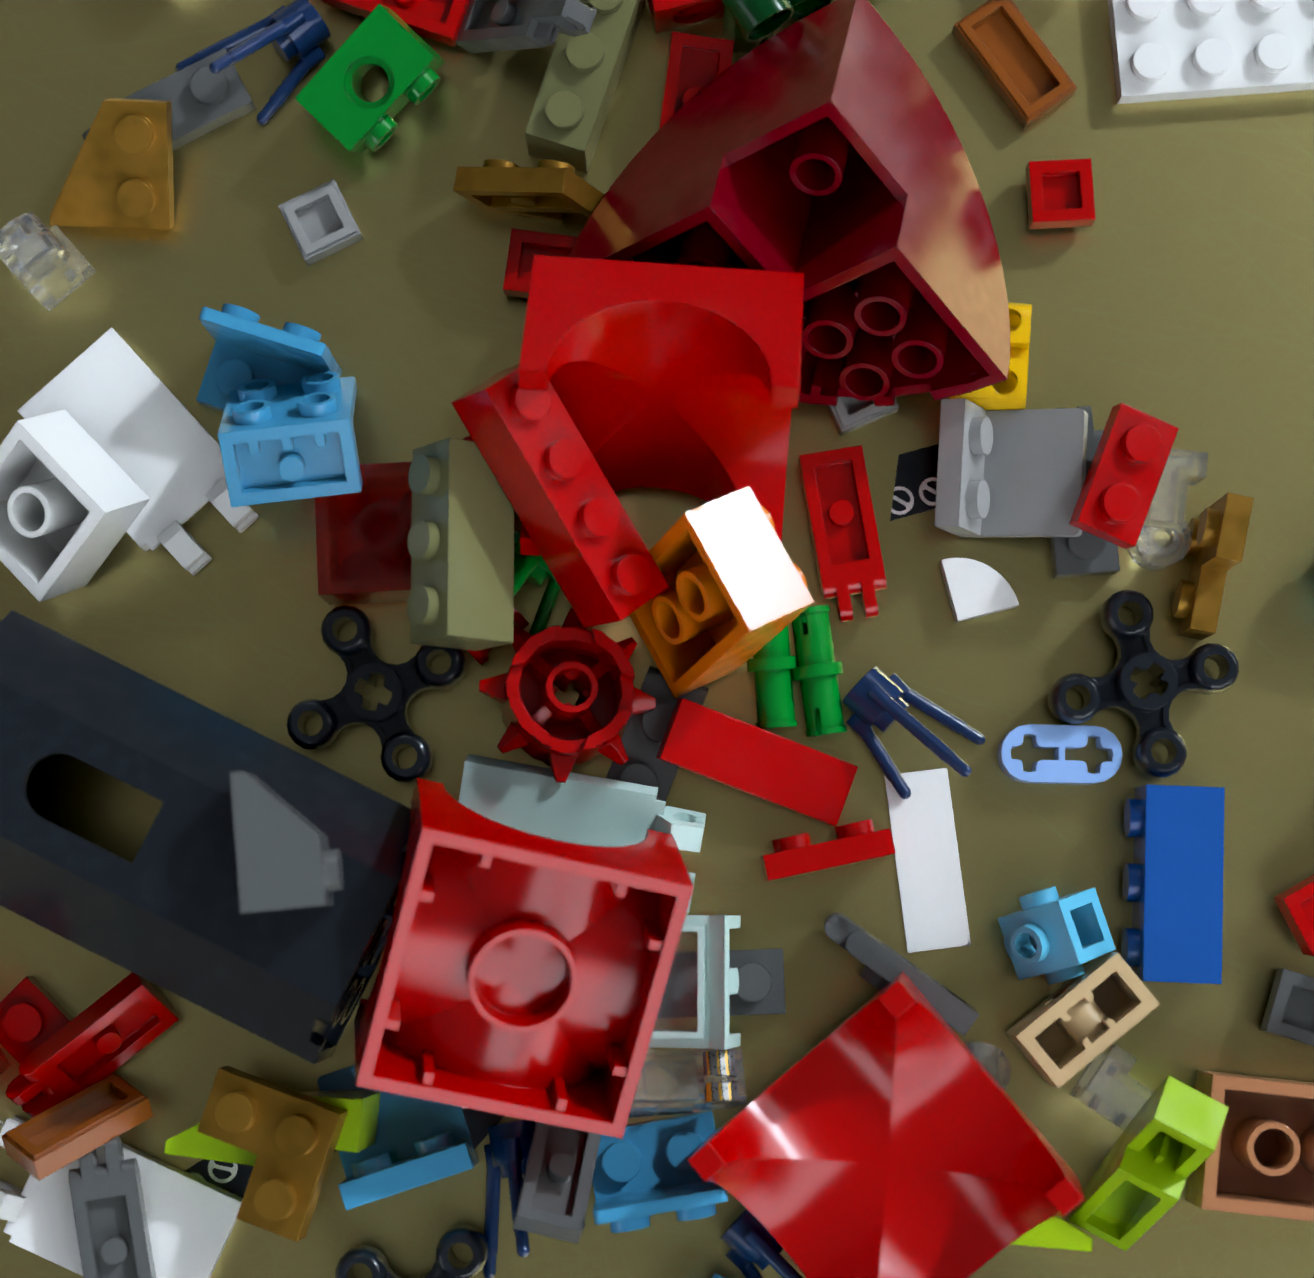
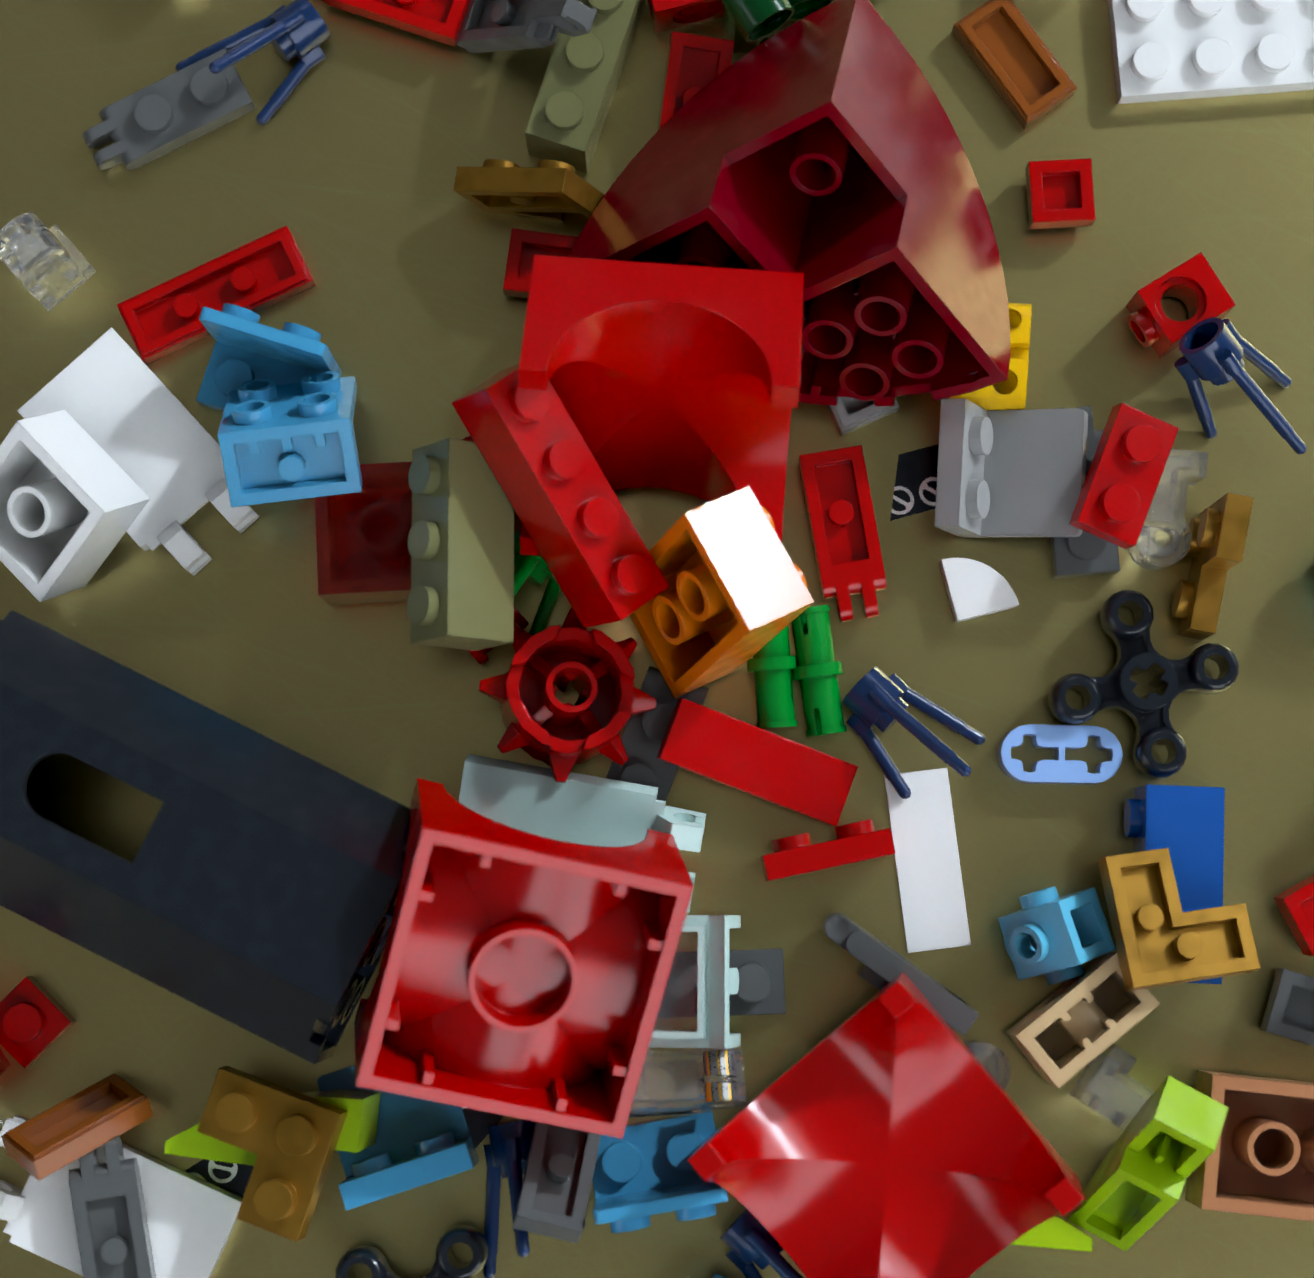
(92, 1045): red hinge -> none
(122, 170): pearl gold wing -> none
(248, 277): none -> red tile
(279, 852): dark grey slope -> none
(320, 222): light grey tile -> none
(336, 90): green brick -> none
(352, 708): black gear -> none
(1159, 940): none -> pearl gold plate
(1190, 282): none -> red brick
(1215, 354): none -> dark blue plant

